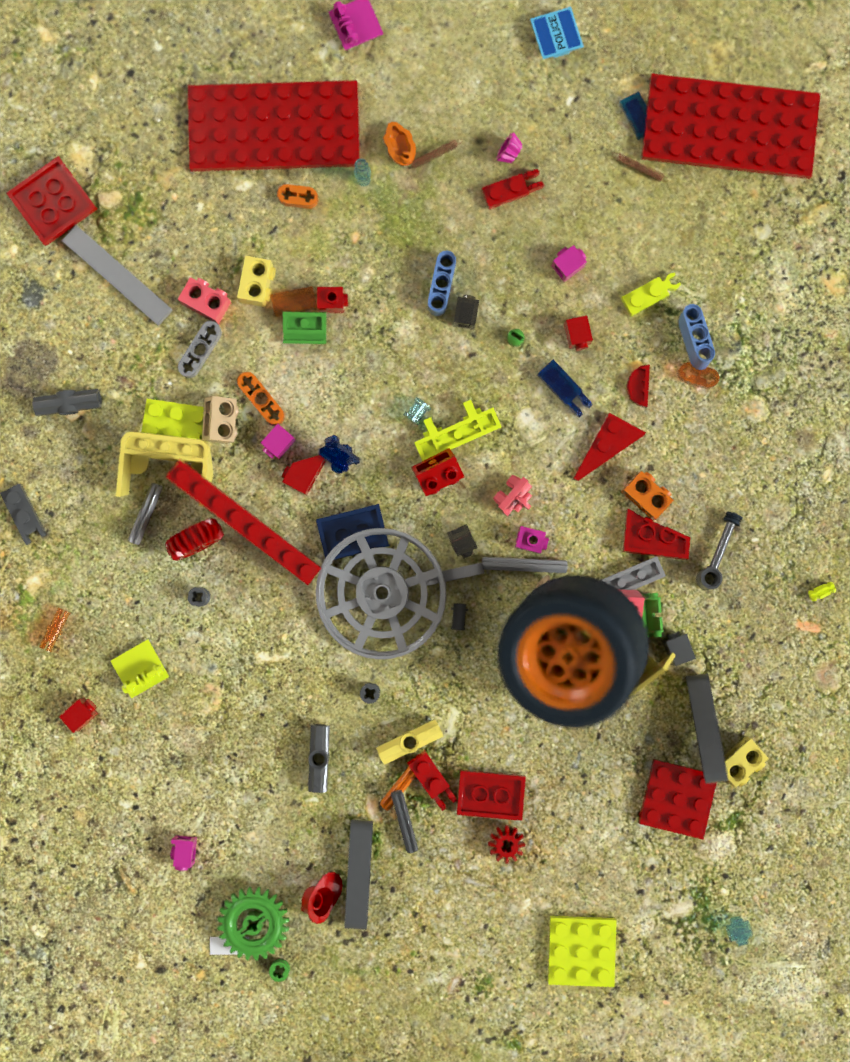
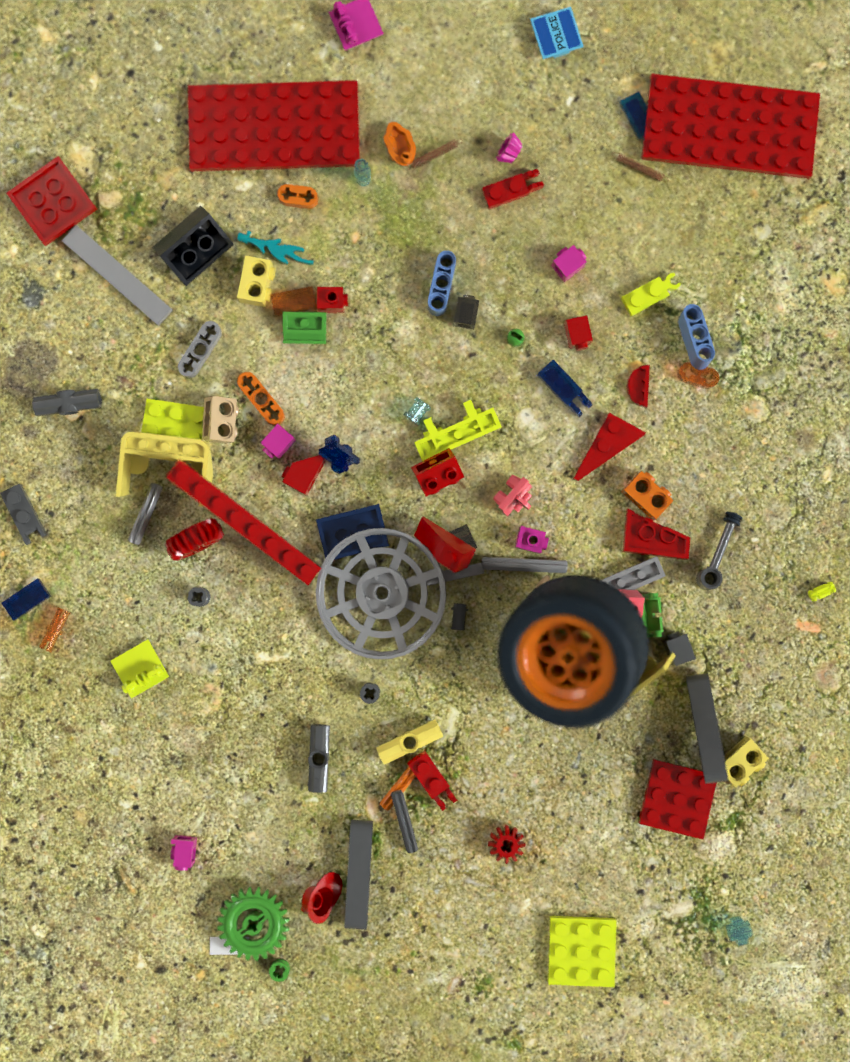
(26, 599): none -> clear blue tile
(79, 714): red brick -> none
(193, 245): none -> black slope
(202, 303): coral brick -> none
(276, 251): none -> teal piece
(444, 546): none -> red slope
(491, 795): red plate -> none

